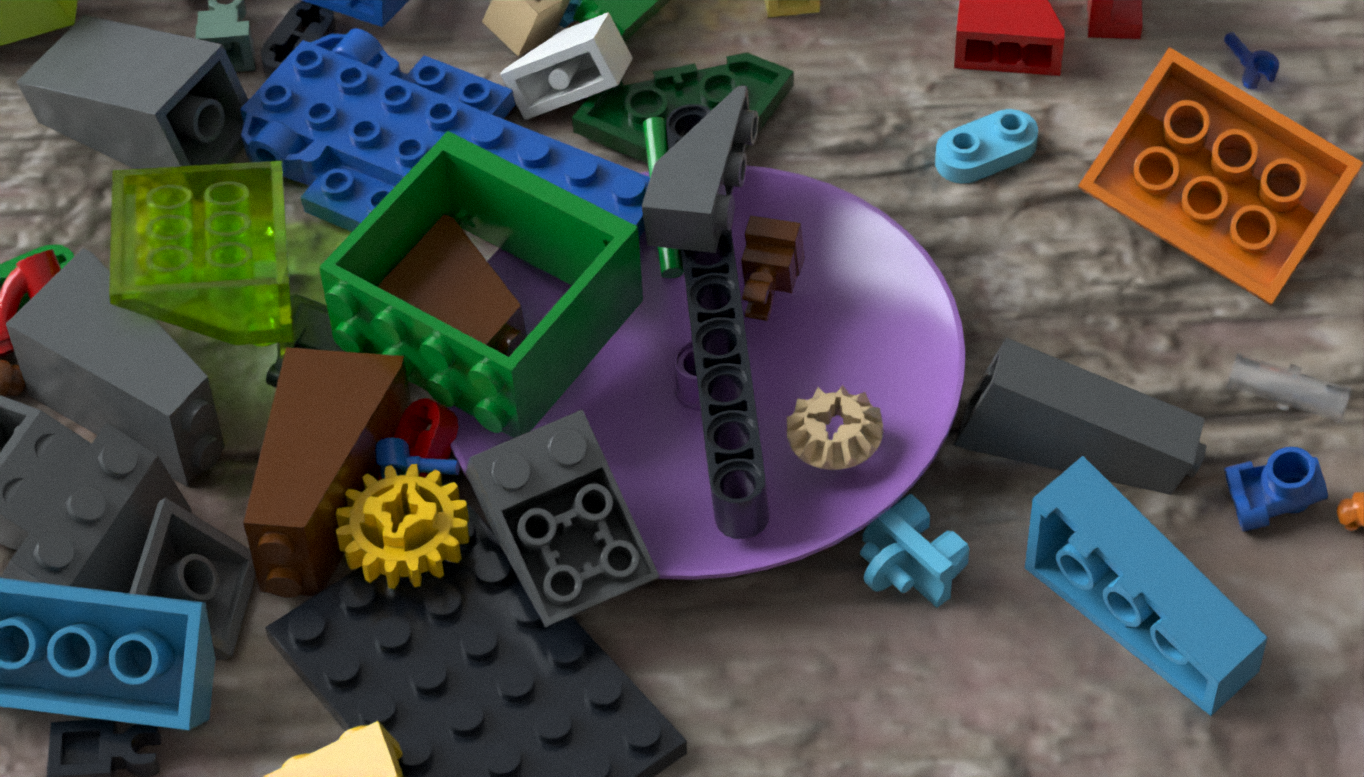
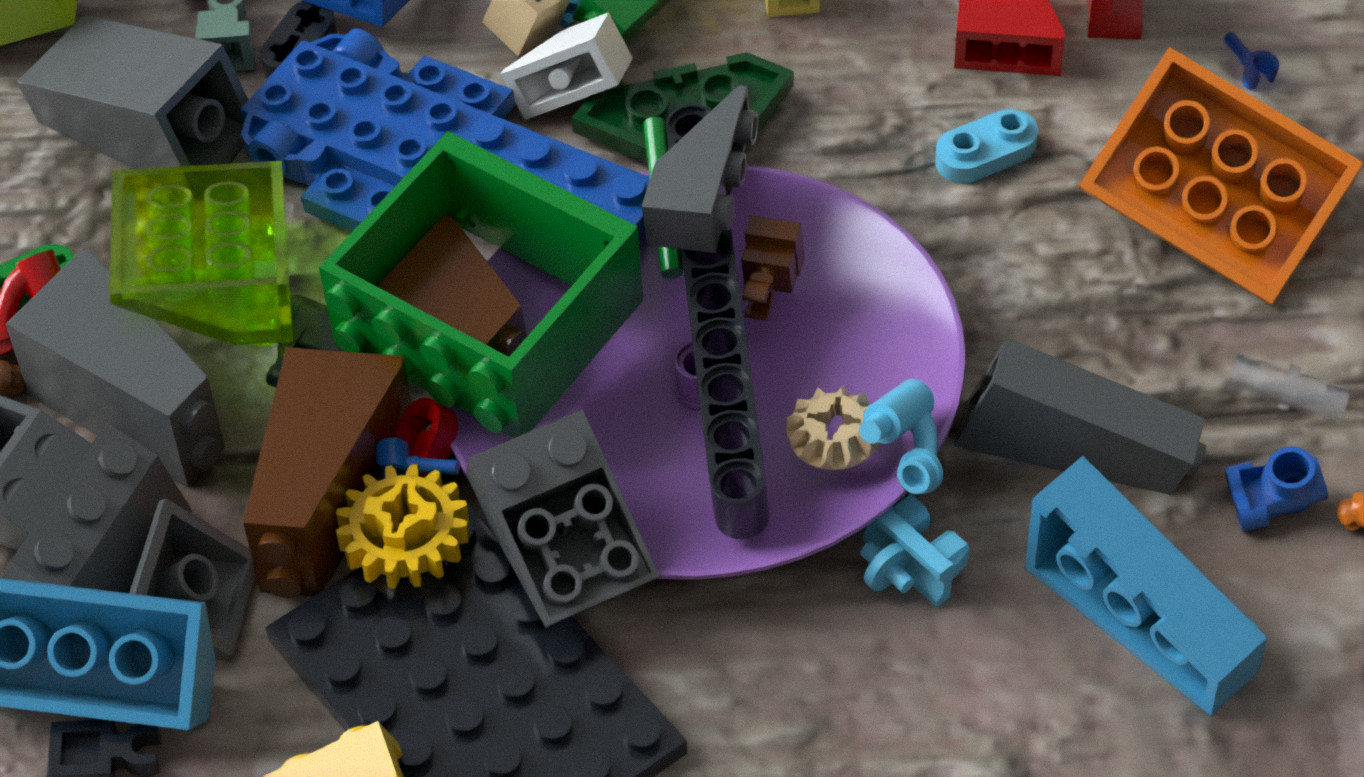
(894, 414): none -> medium azure plant

